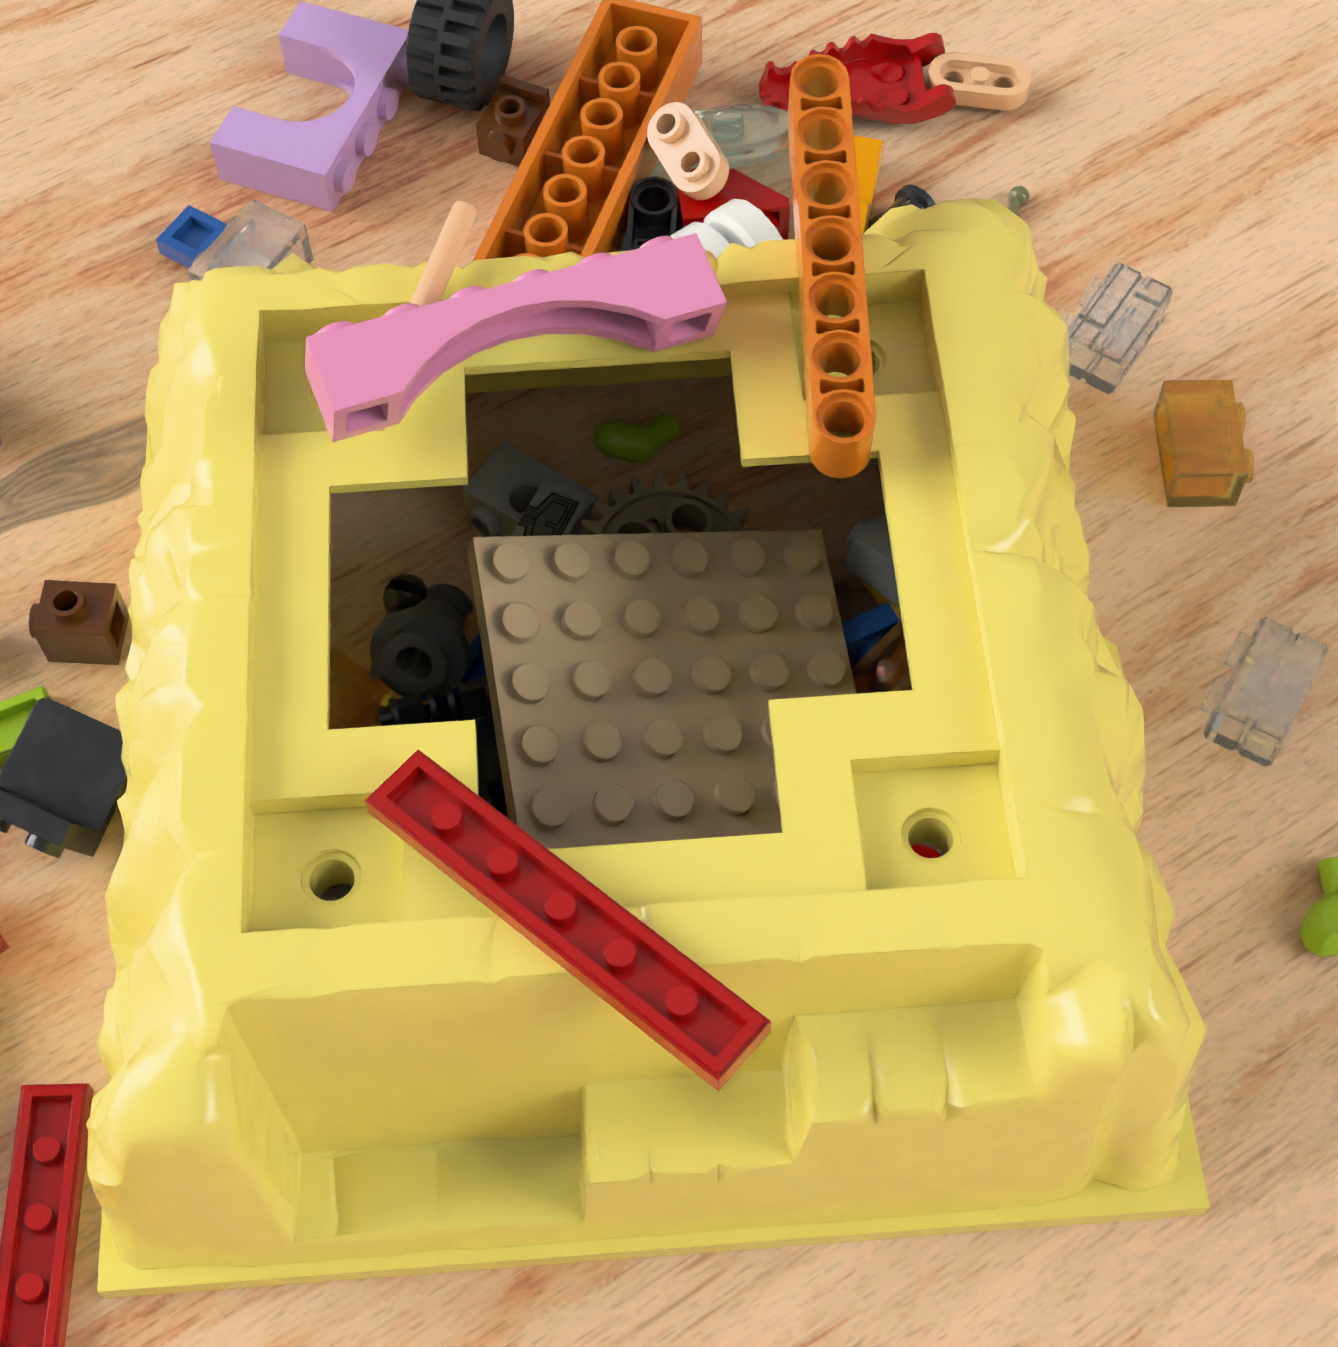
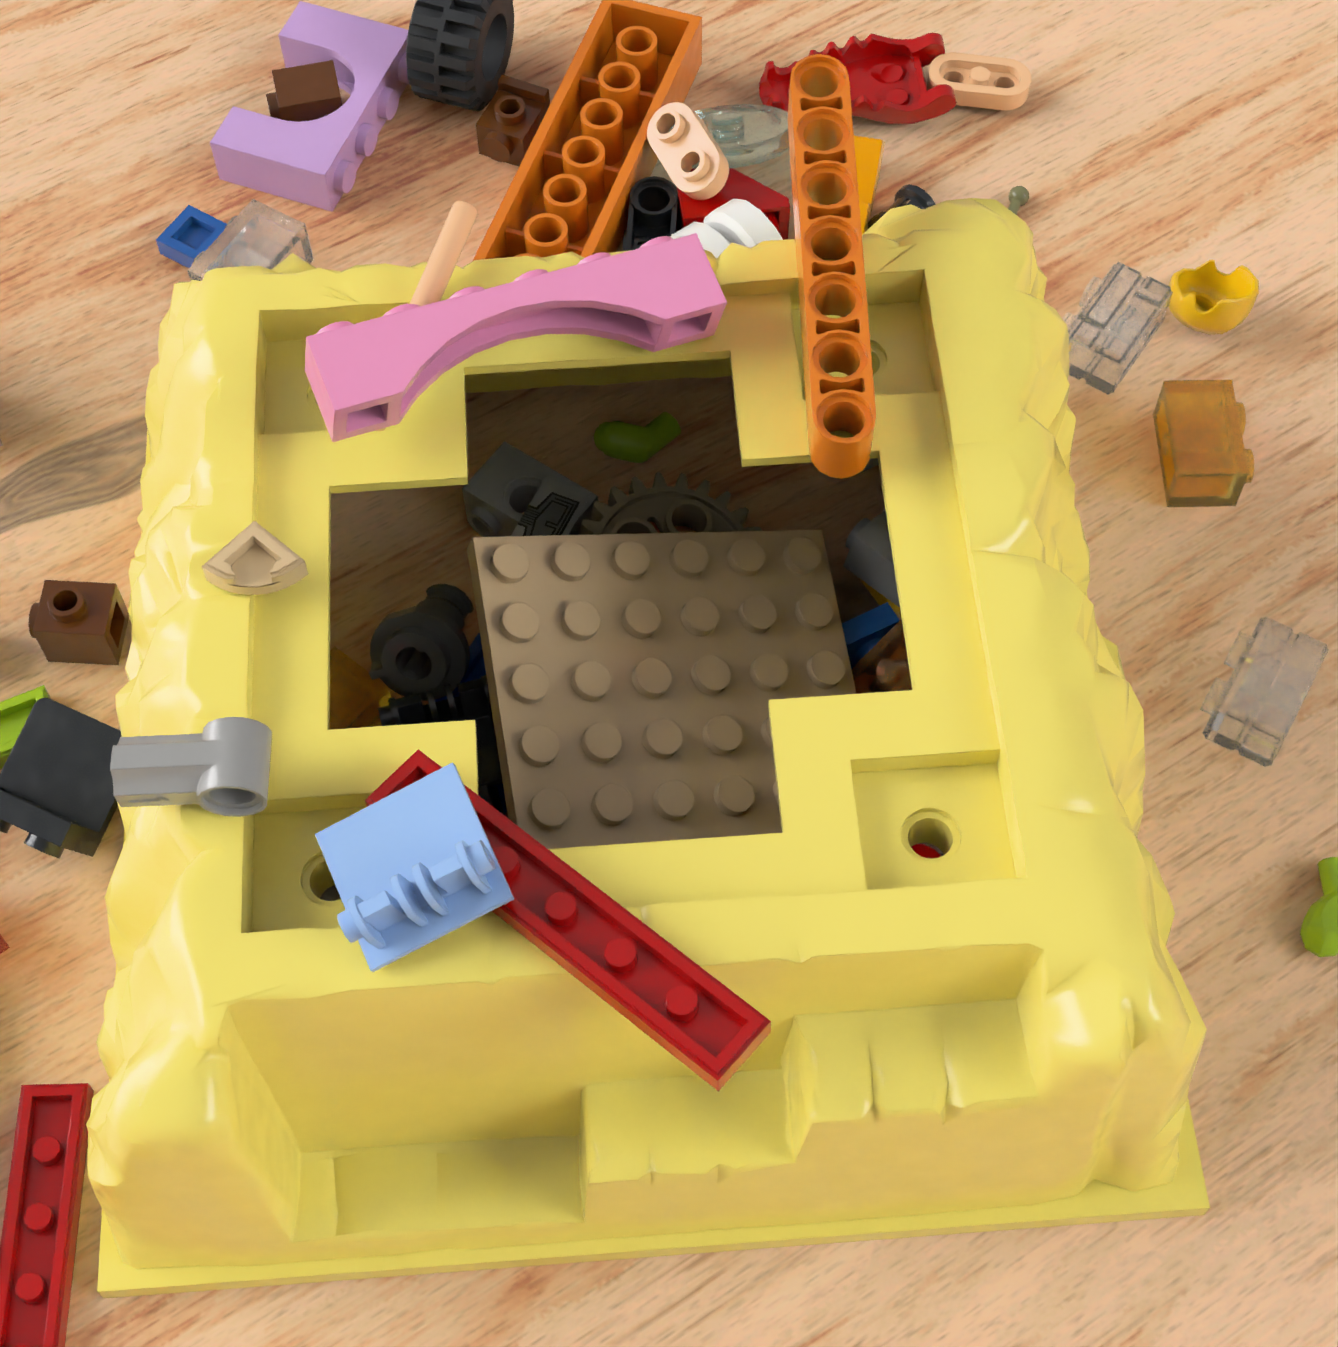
(218, 769): none -> light grey piece
(254, 564): none -> tan tile
(304, 92): none -> reddish brown brick
(396, 596): black hinge -> none
(412, 868): none -> light blue hinge
(1211, 299): none -> yellow hair

